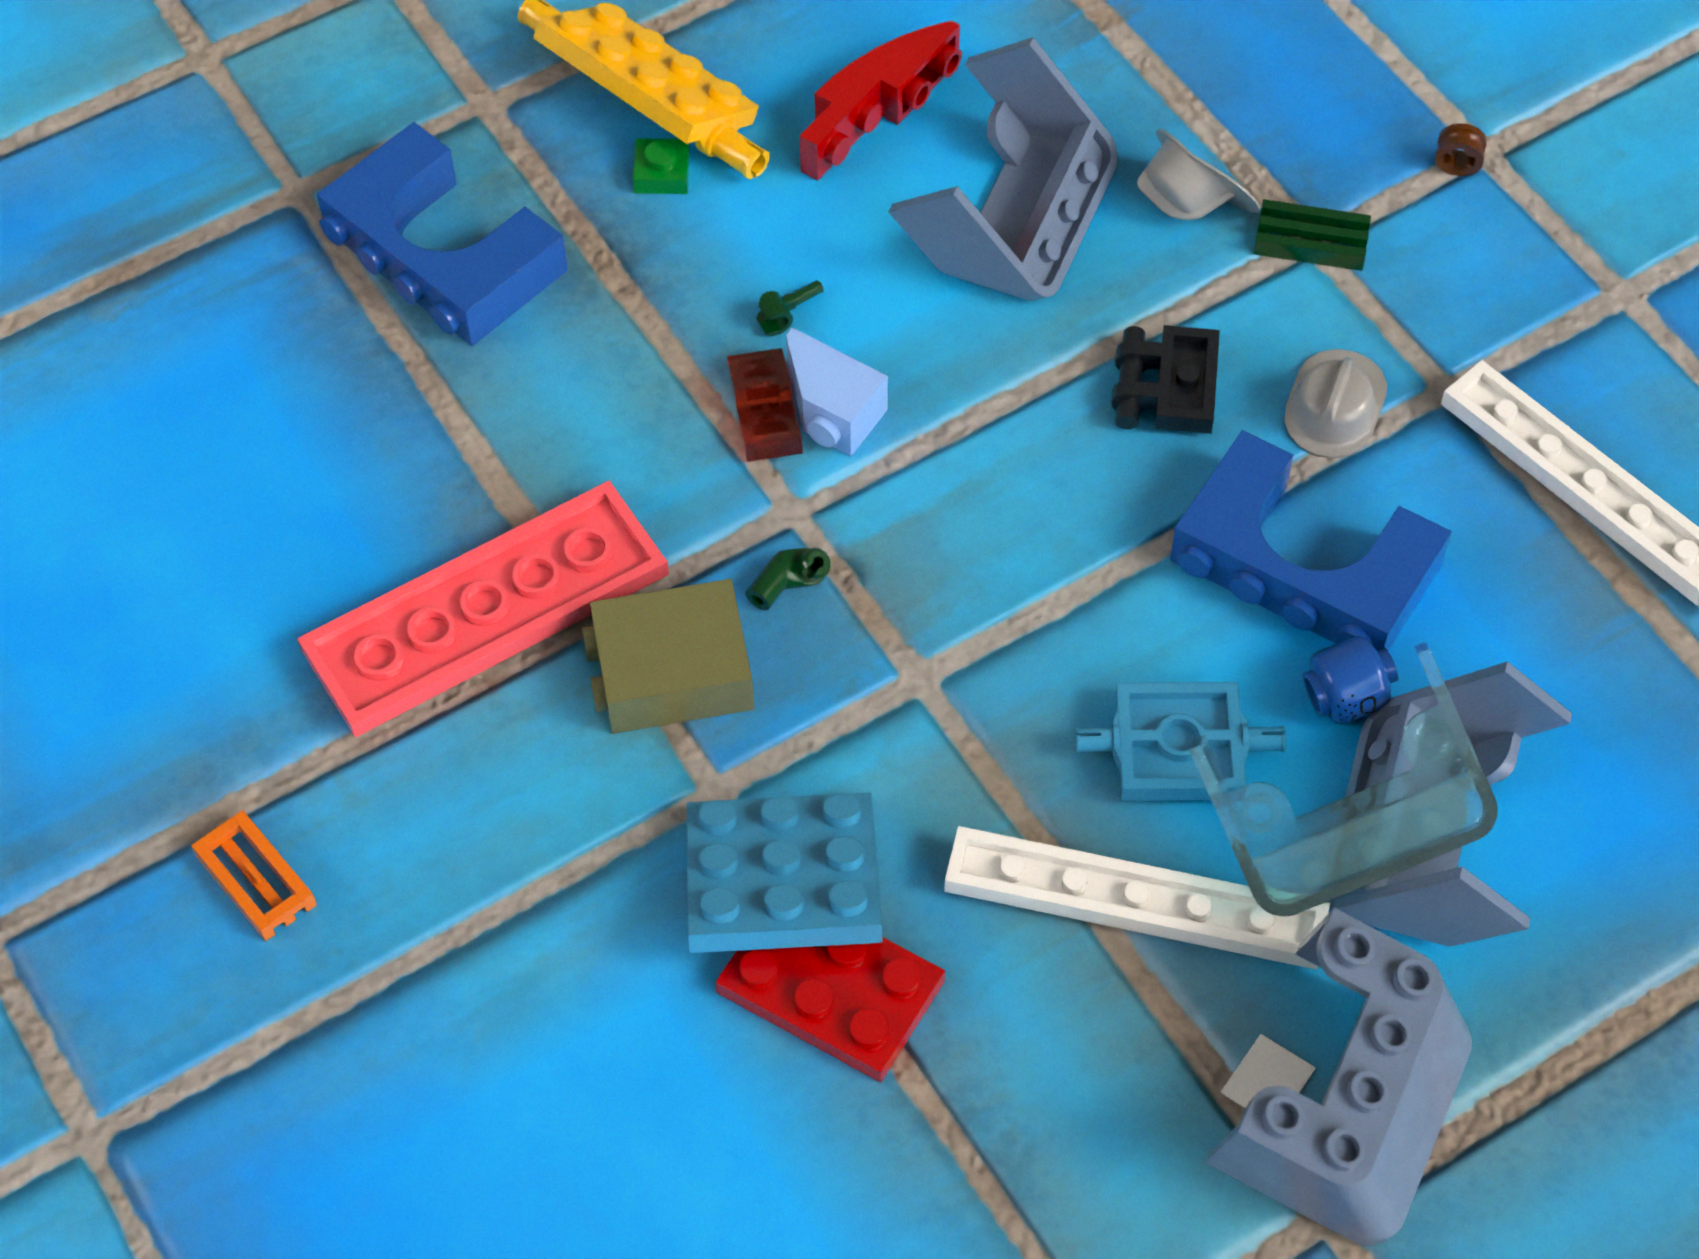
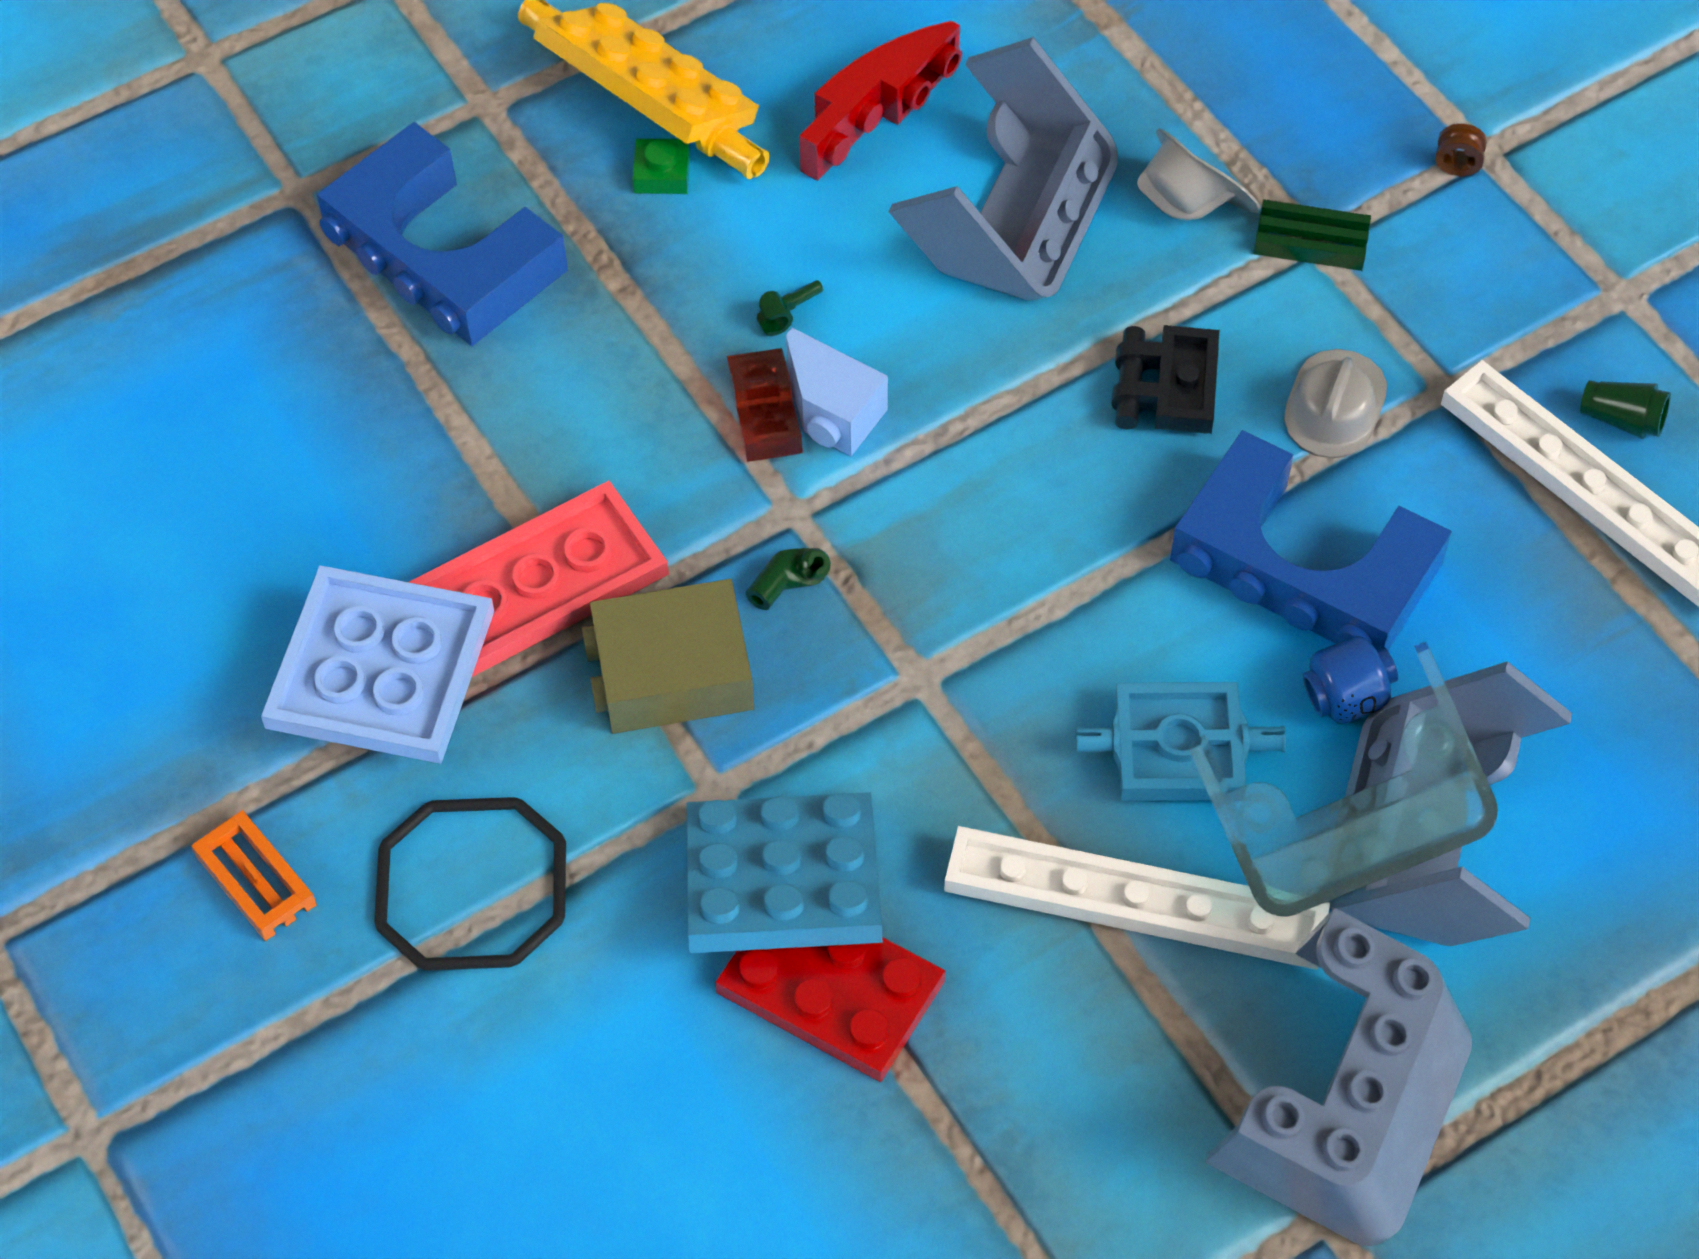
(379, 664): none -> light blue plate
(470, 962): none -> black piece
(1264, 1067): white sticker -> none
(1627, 406): none -> dark green cone

